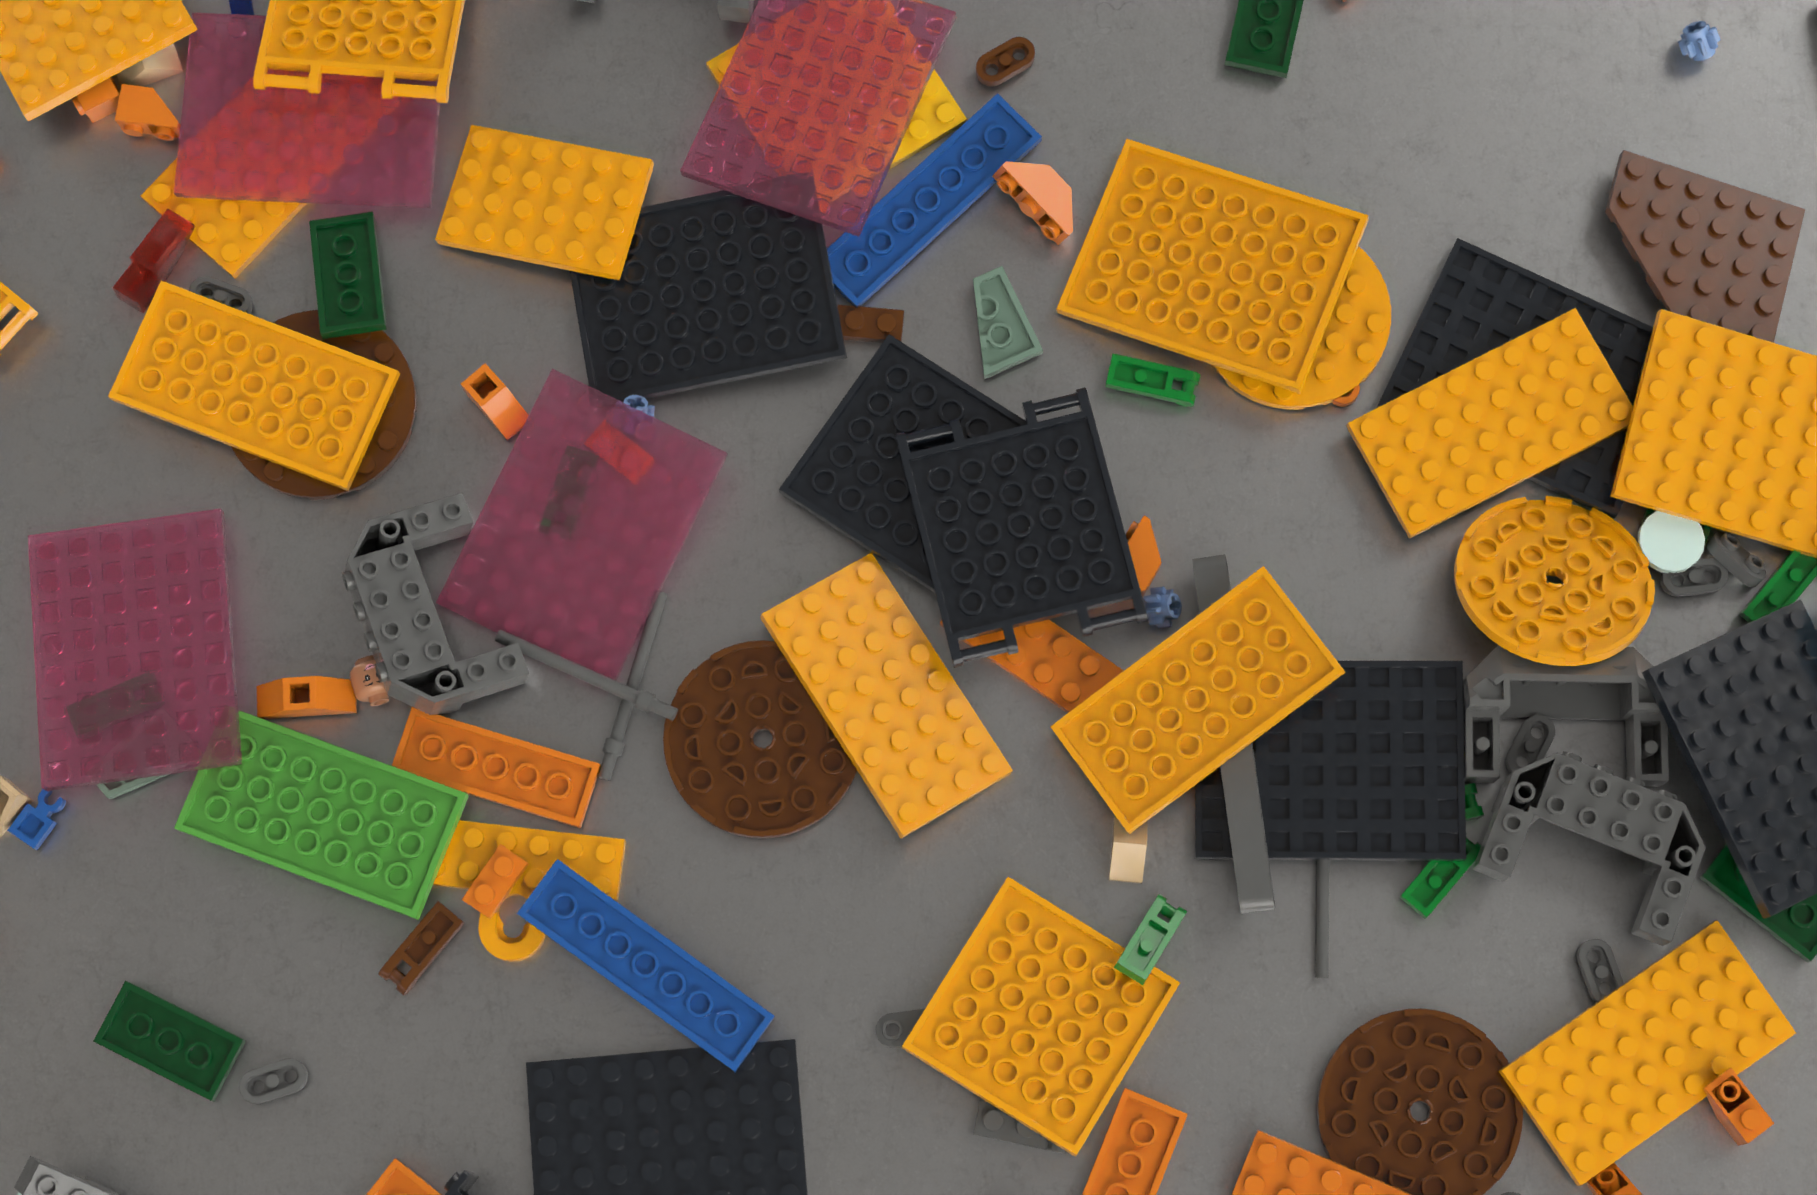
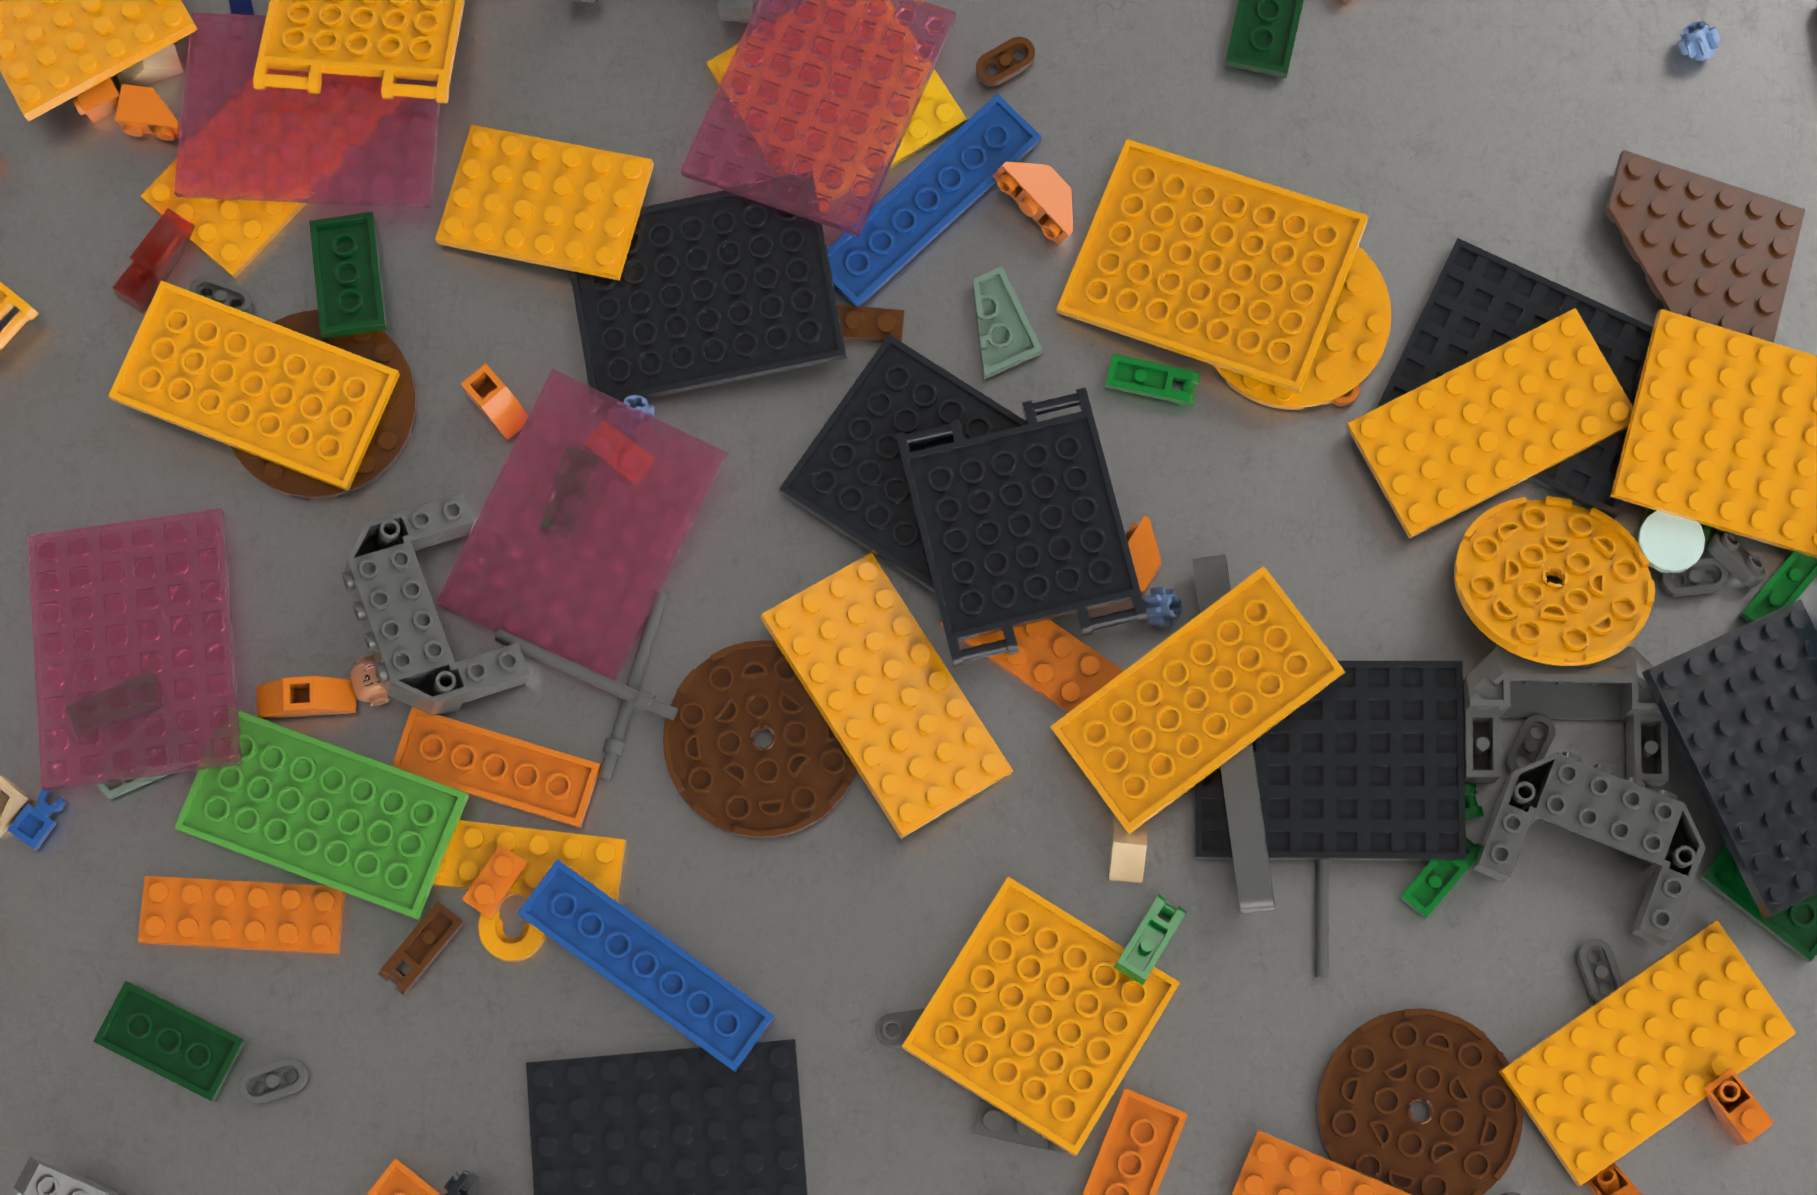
(241, 915): none -> orange plate

